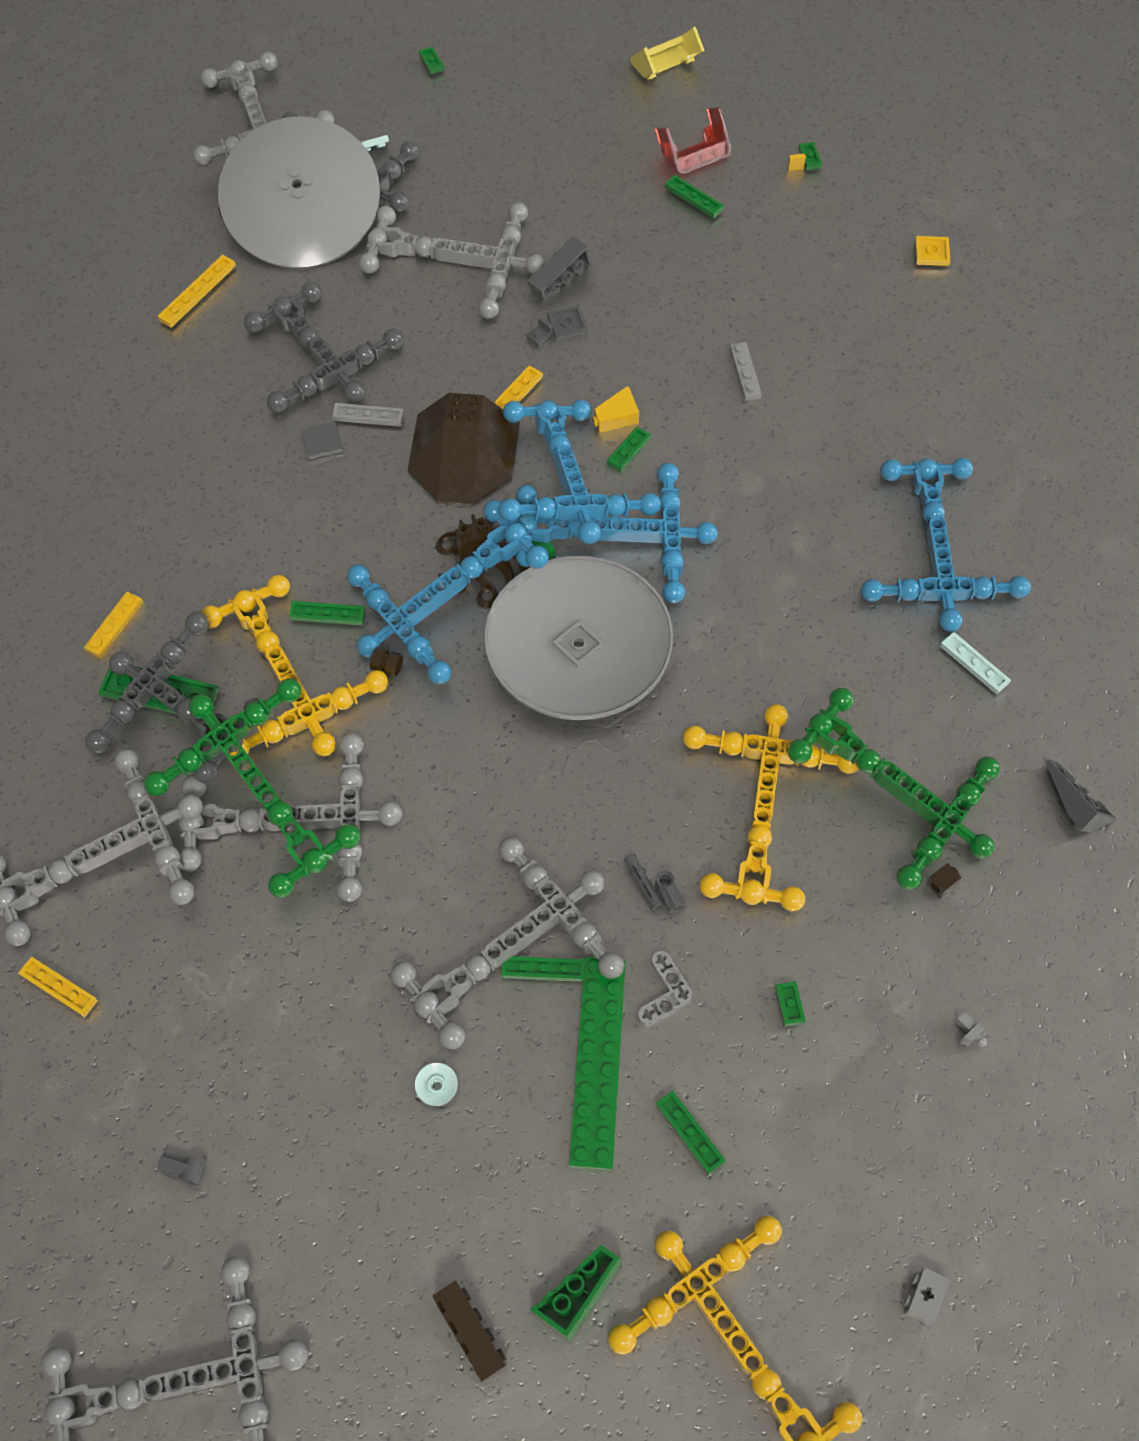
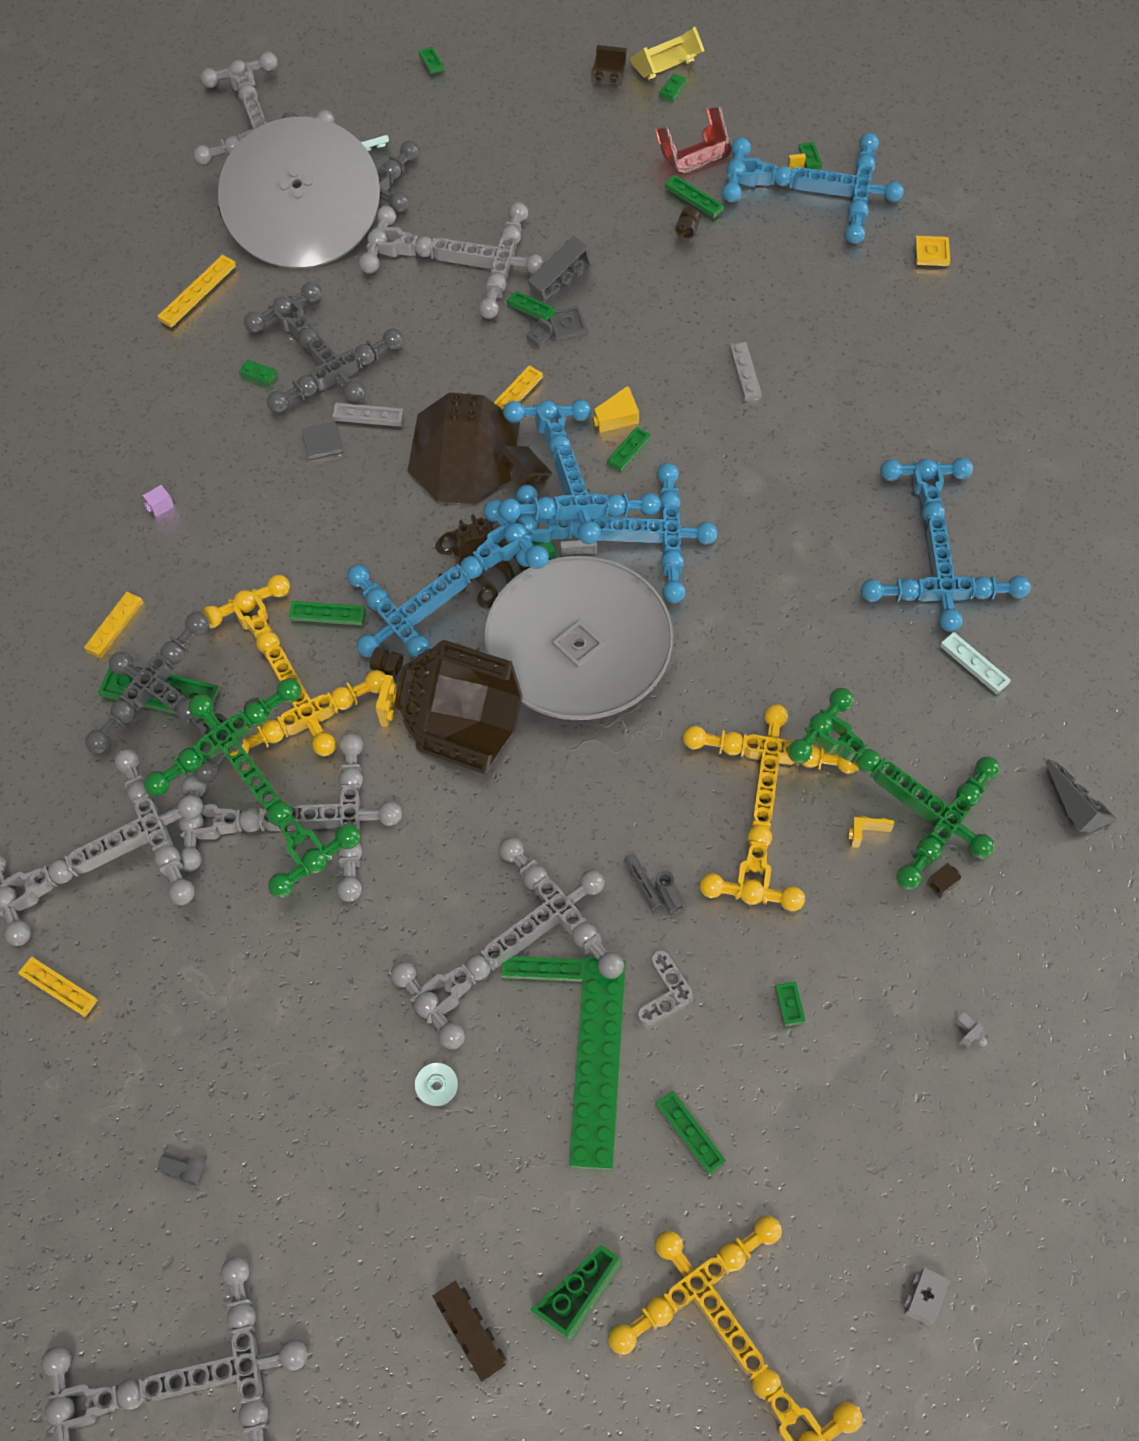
(157, 501): none -> lavender brick
(258, 372): none -> green plate
(386, 700): none -> yellow plate
(459, 704): none -> dark brown windscreen
(530, 306): none -> green tile
(533, 470): none -> dark brown panel
(577, 548): none -> light grey plate
(609, 65): none -> dark brown panel
(672, 87): none -> green plate
(687, 222): none -> dark brown wheel
(814, 180): none -> dark azure piece
(864, 823): none -> yellow bracket

